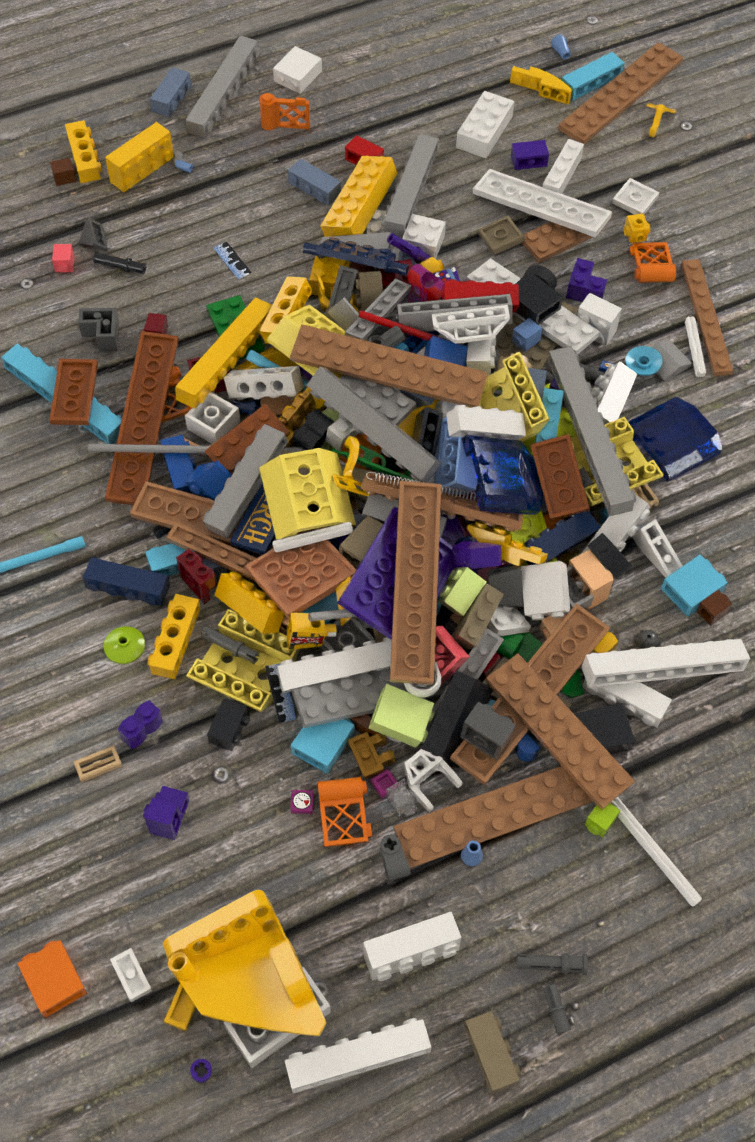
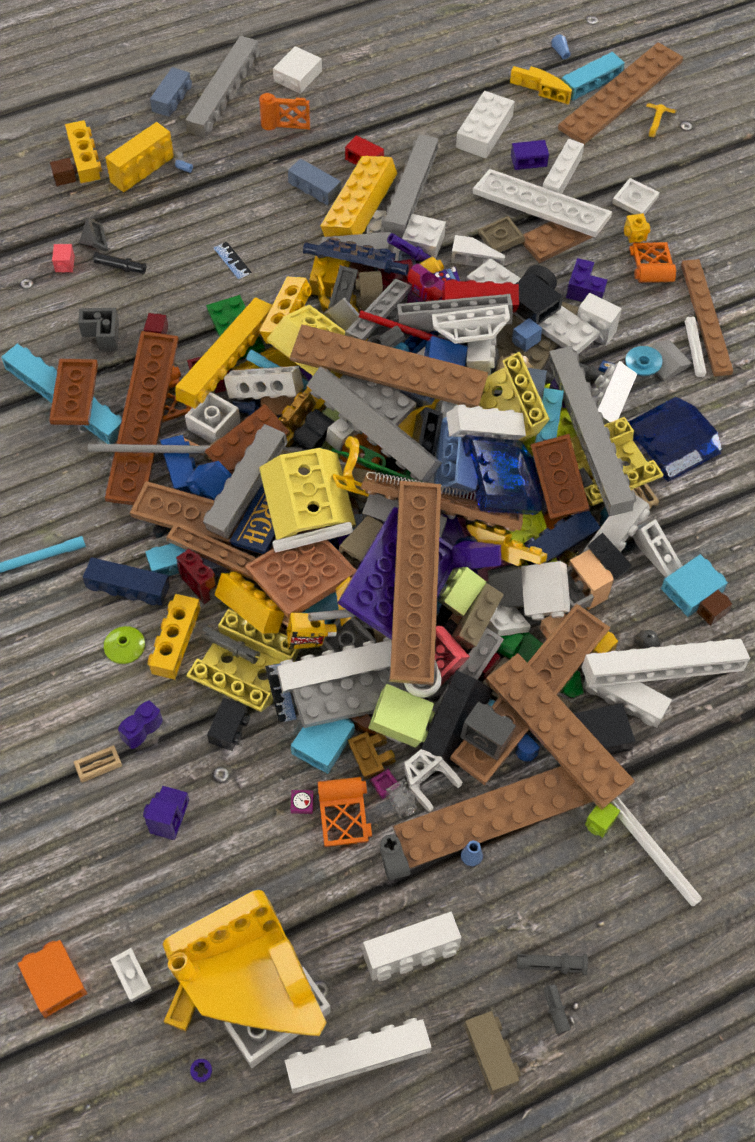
(473, 252): none -> white slope

